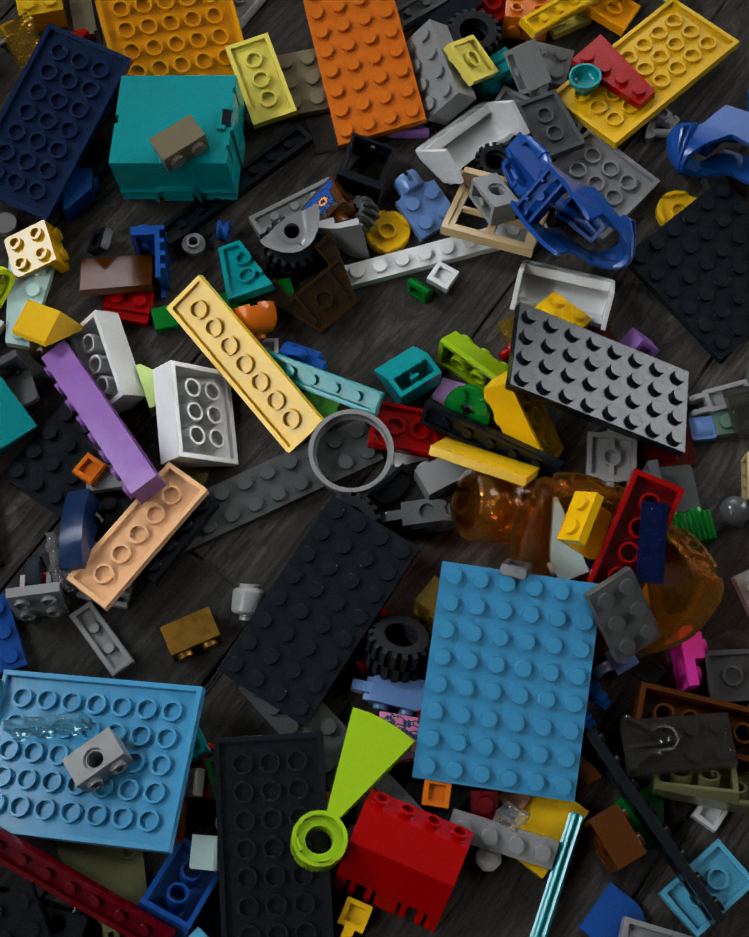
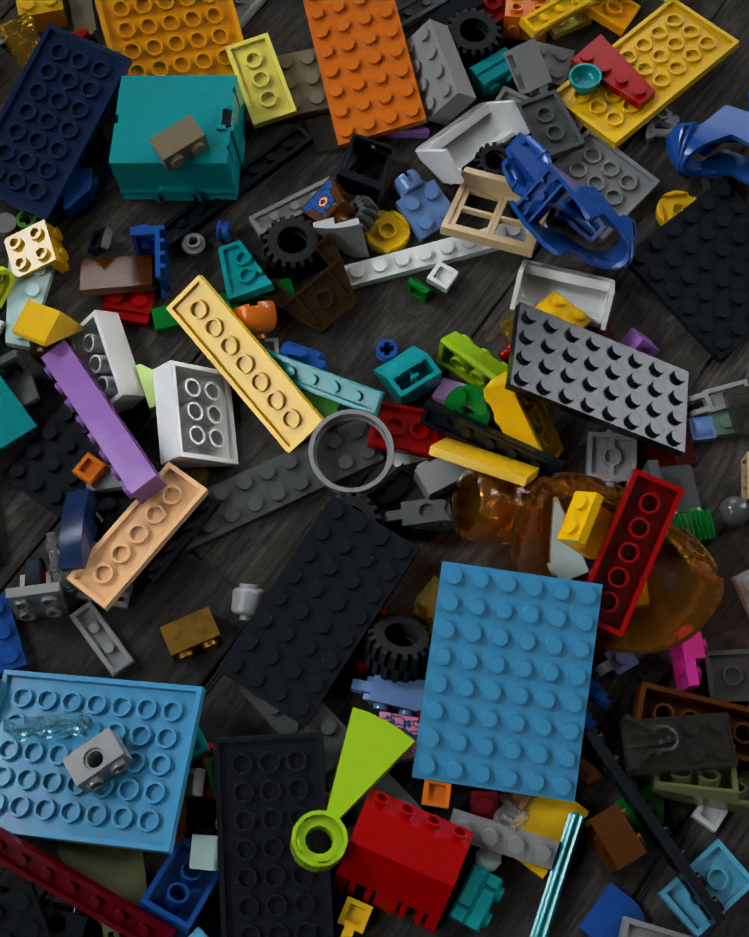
(21, 216): none -> bright green bush
(308, 226): light grey piece -> none
(380, 348): none -> blue bush
(470, 60): light yellow plate -> none
(476, 898): none -> teal brick
(492, 198): light grey brick -> none
(515, 568): flat silver tile -> none
(623, 614): dark grey plate -> none
(652, 542): clear blue plate -> none

